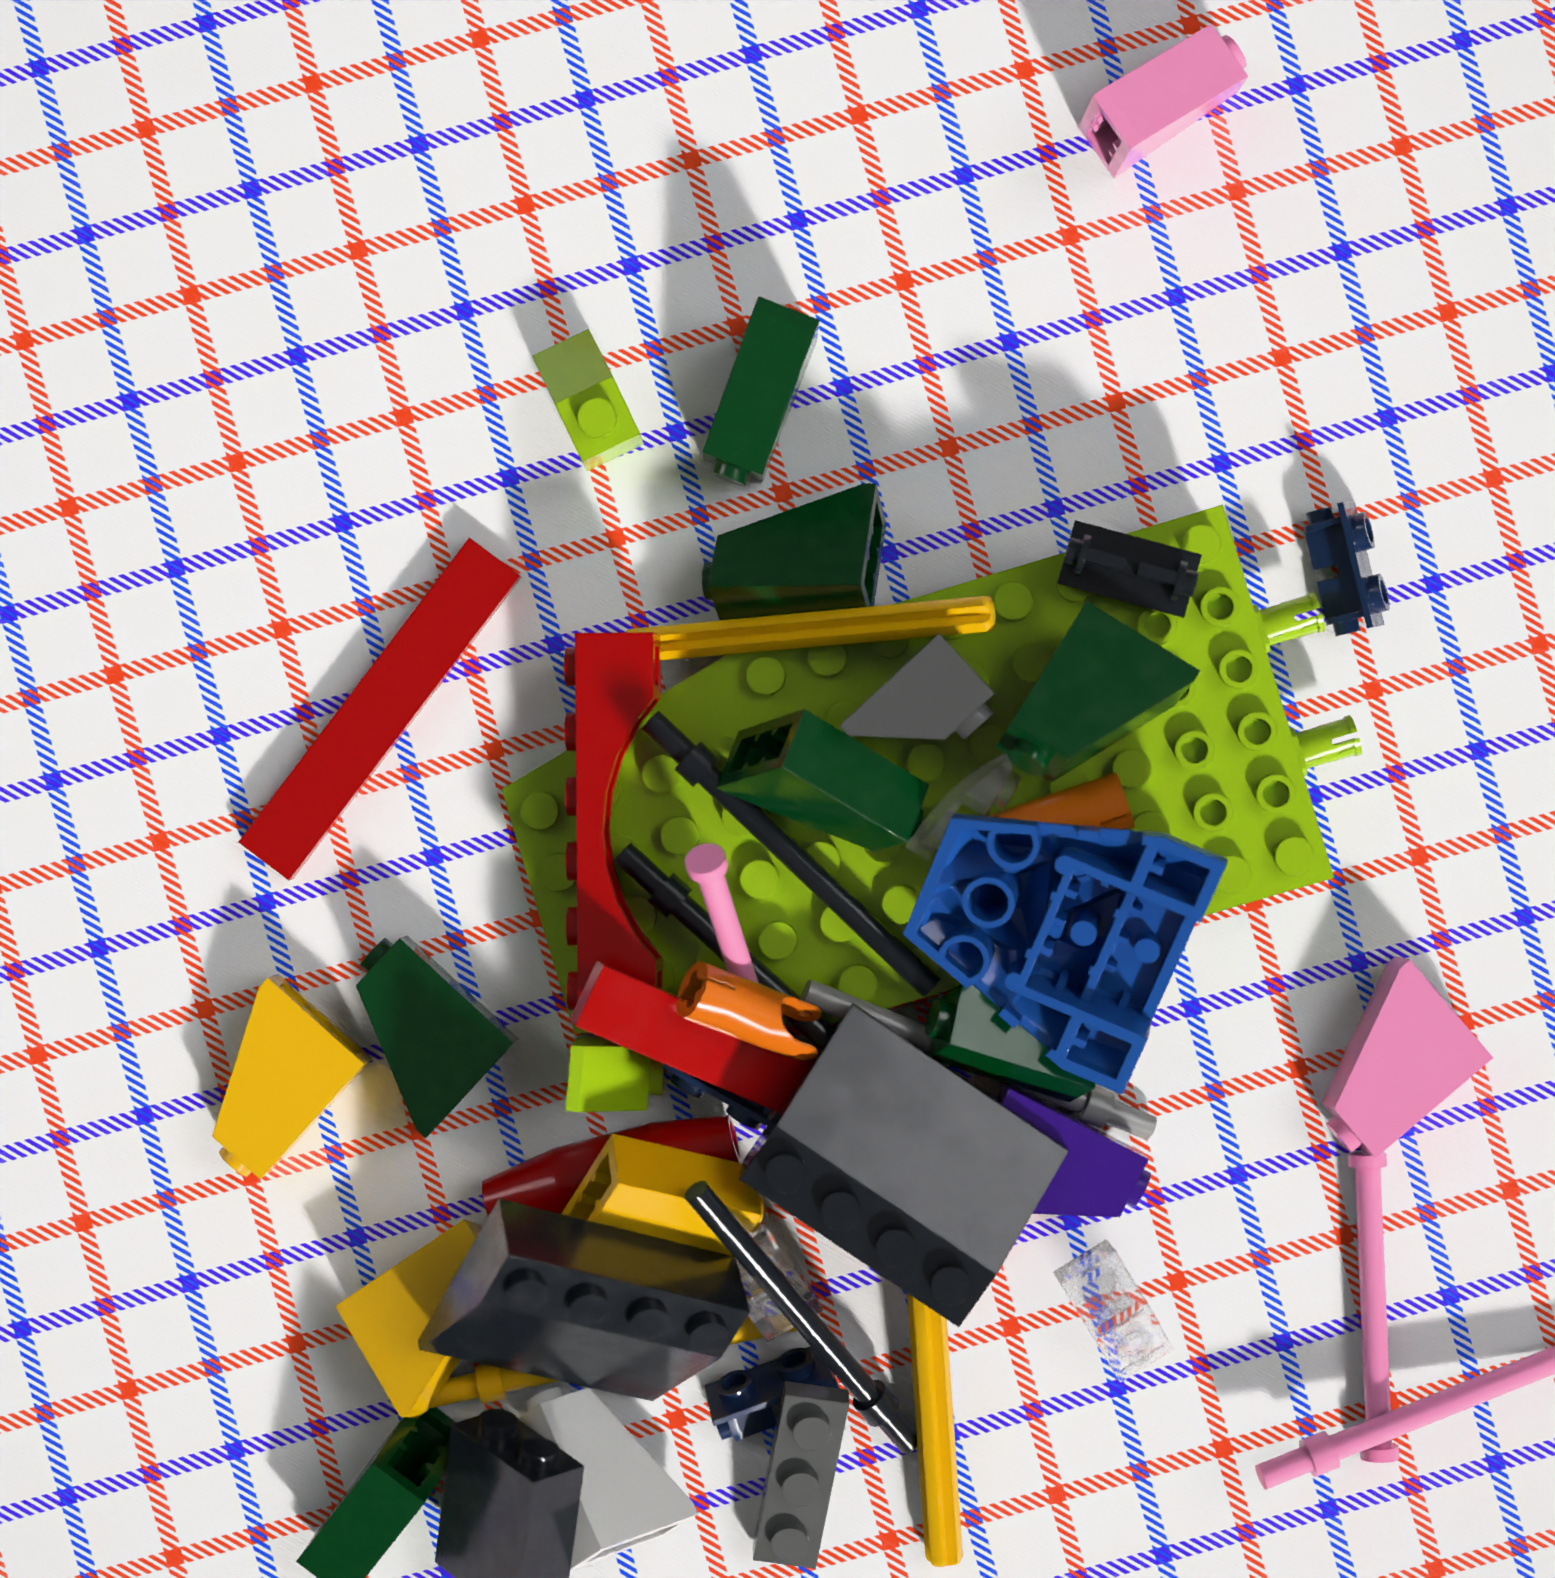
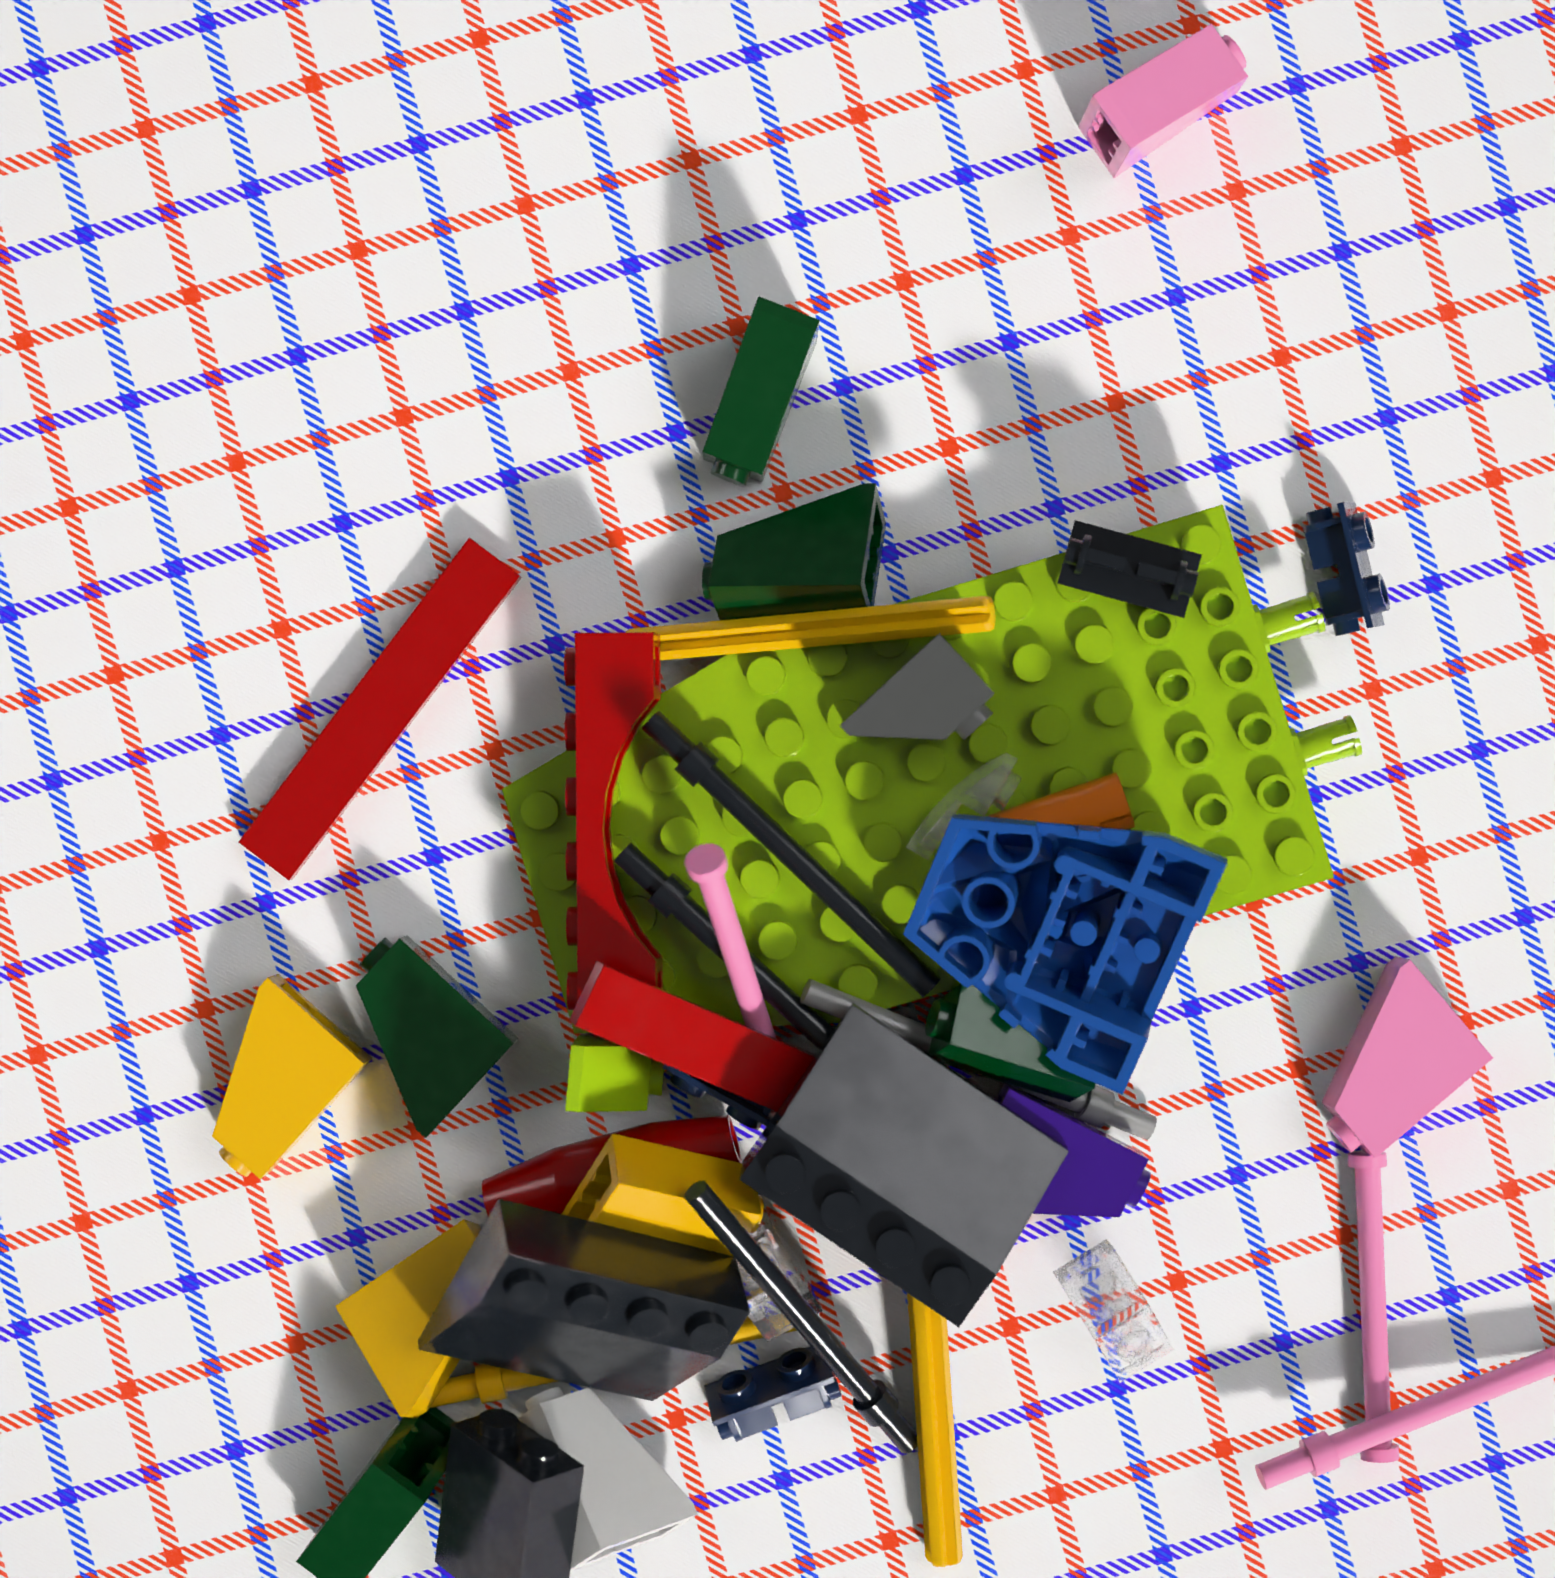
(588, 400): lime slope -> none
(744, 1010): orange piece -> none
(800, 1474): dark grey plate -> none
(824, 781): dark green slope -> none
(1092, 694): dark green slope -> none

